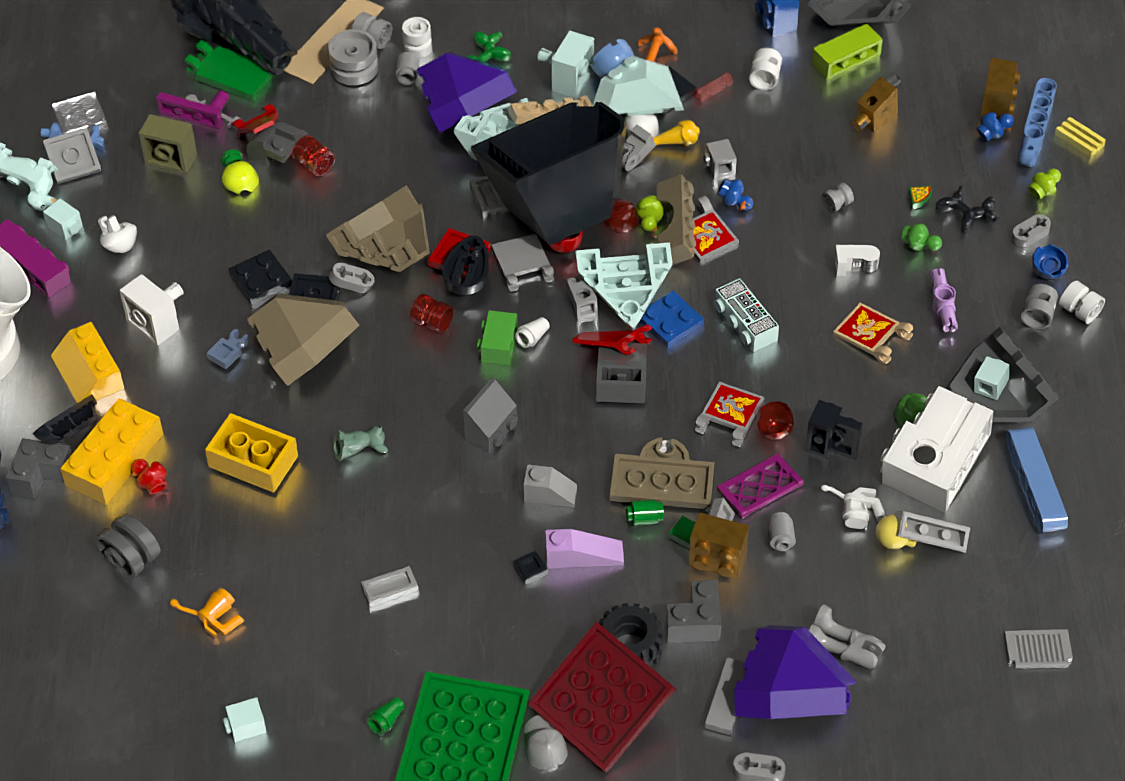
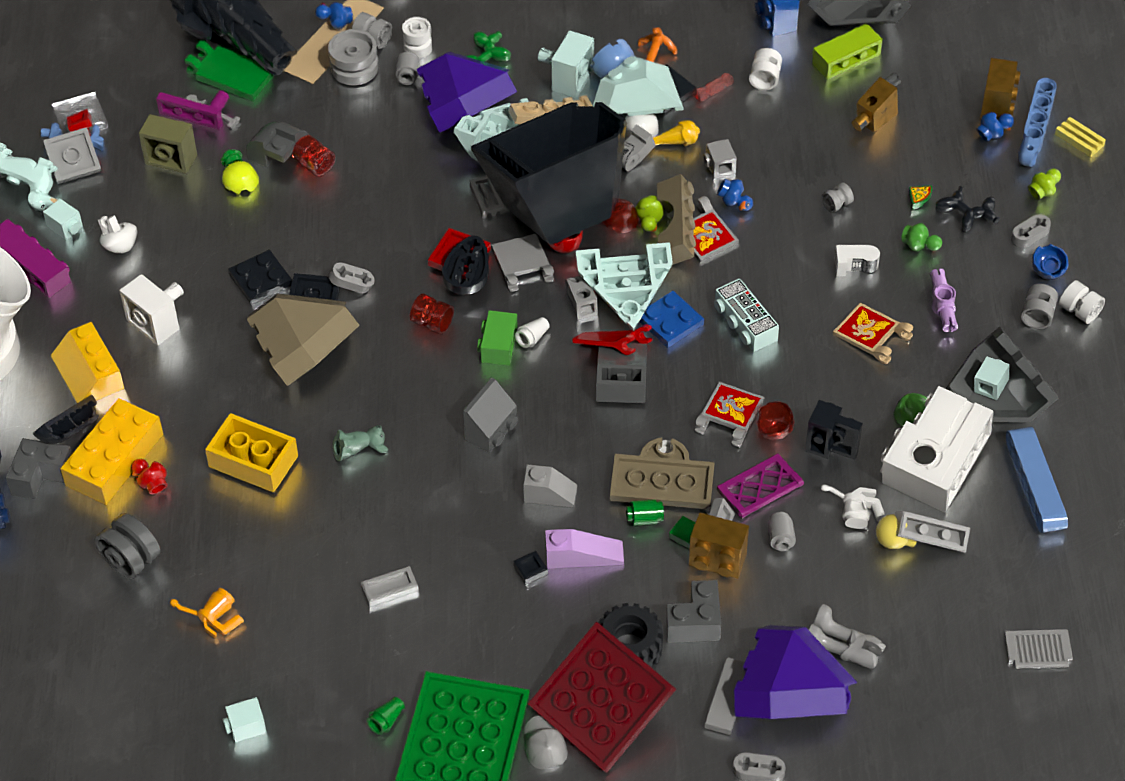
(79, 120): none -> red tile
(227, 351): sand blue plate -> none
(258, 123): red flag -> none
(337, 14): none -> blue animal
(386, 233): dark tan panel -> none

